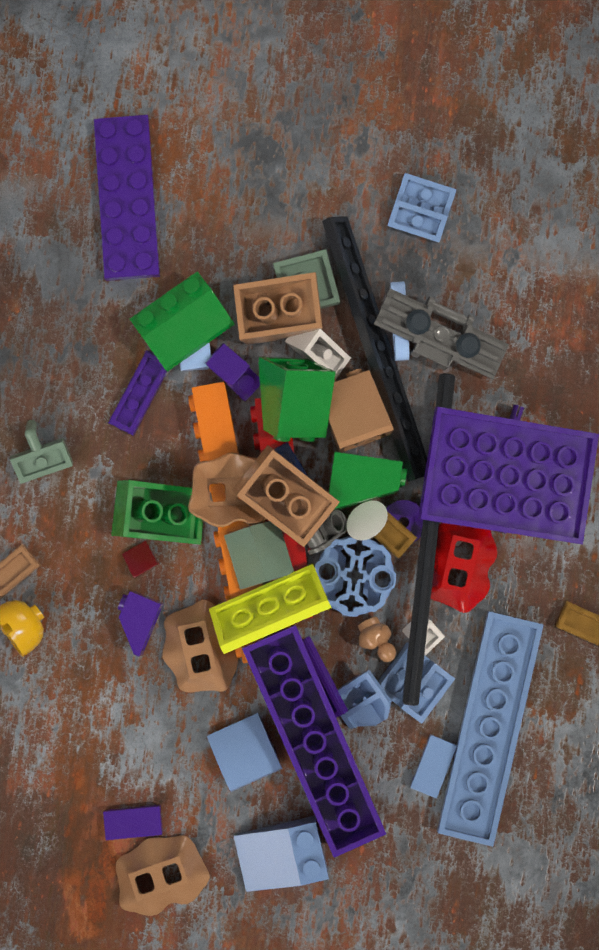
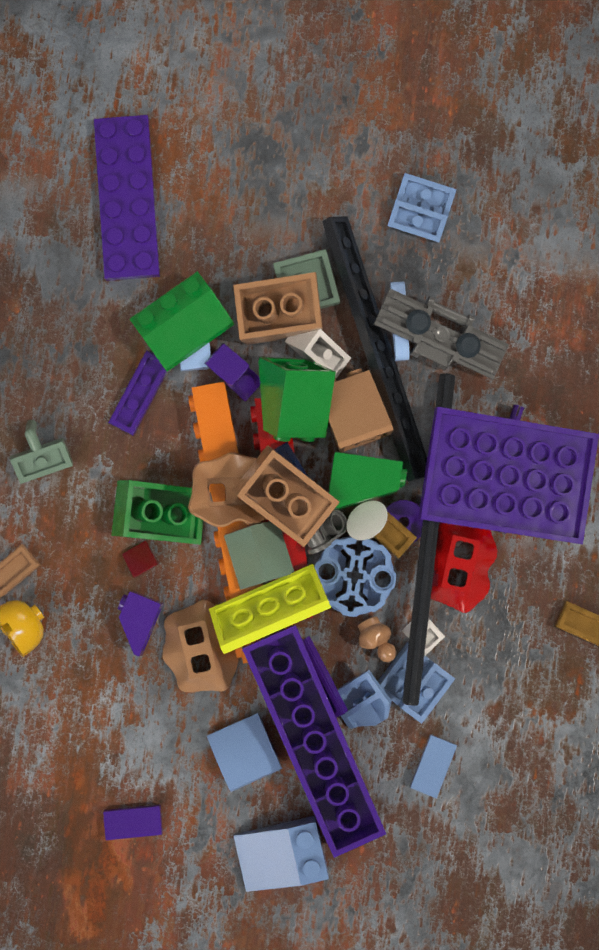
(151, 858): medium nougat piece -> none
(490, 729): medium blue plate -> none

